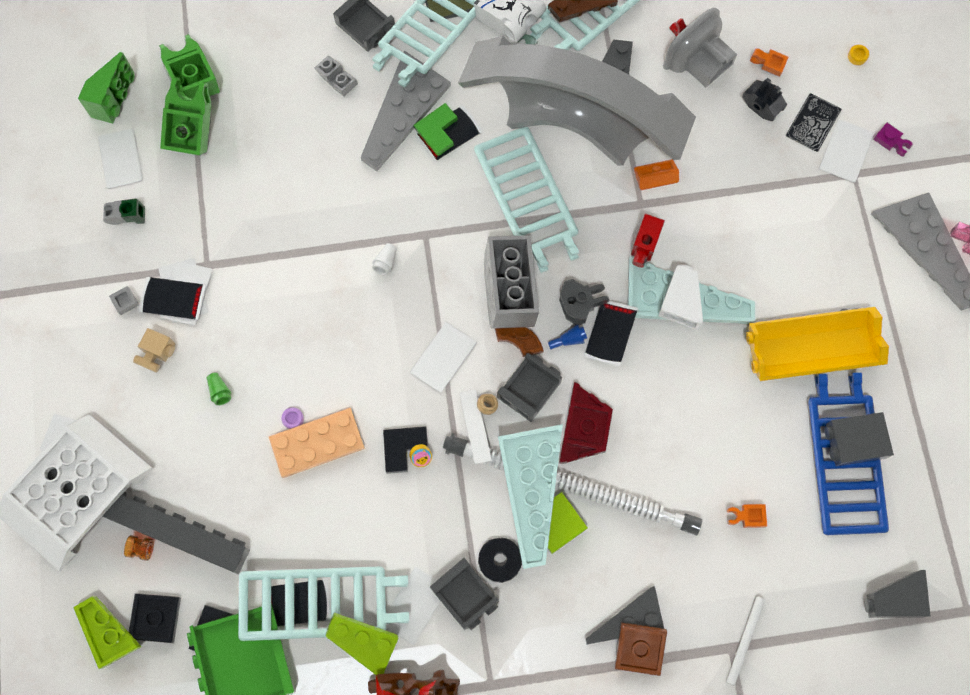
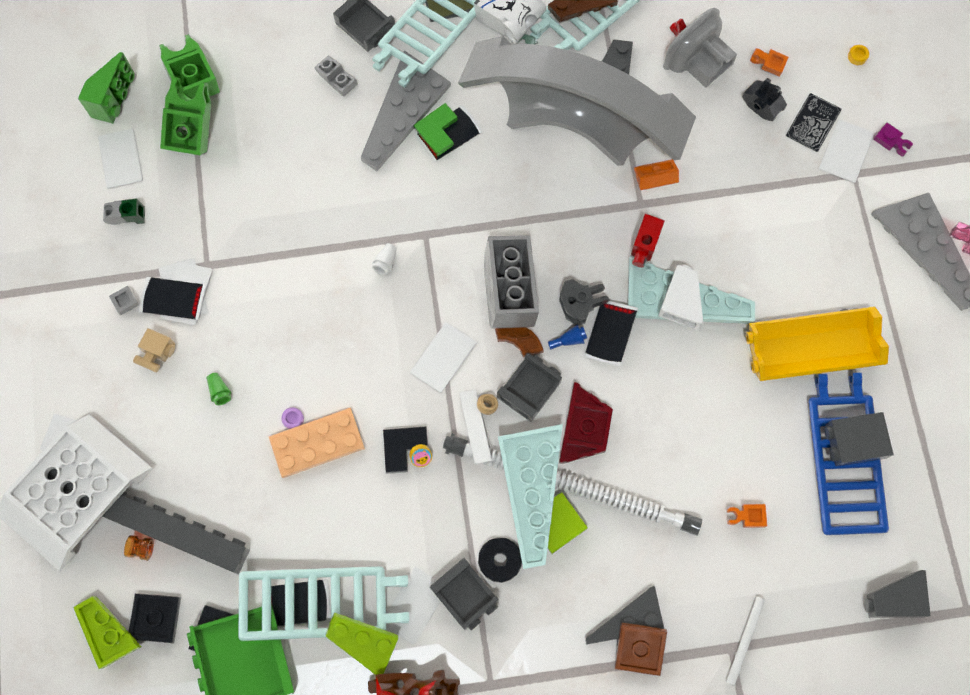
(548, 180): light aqua bar -> none

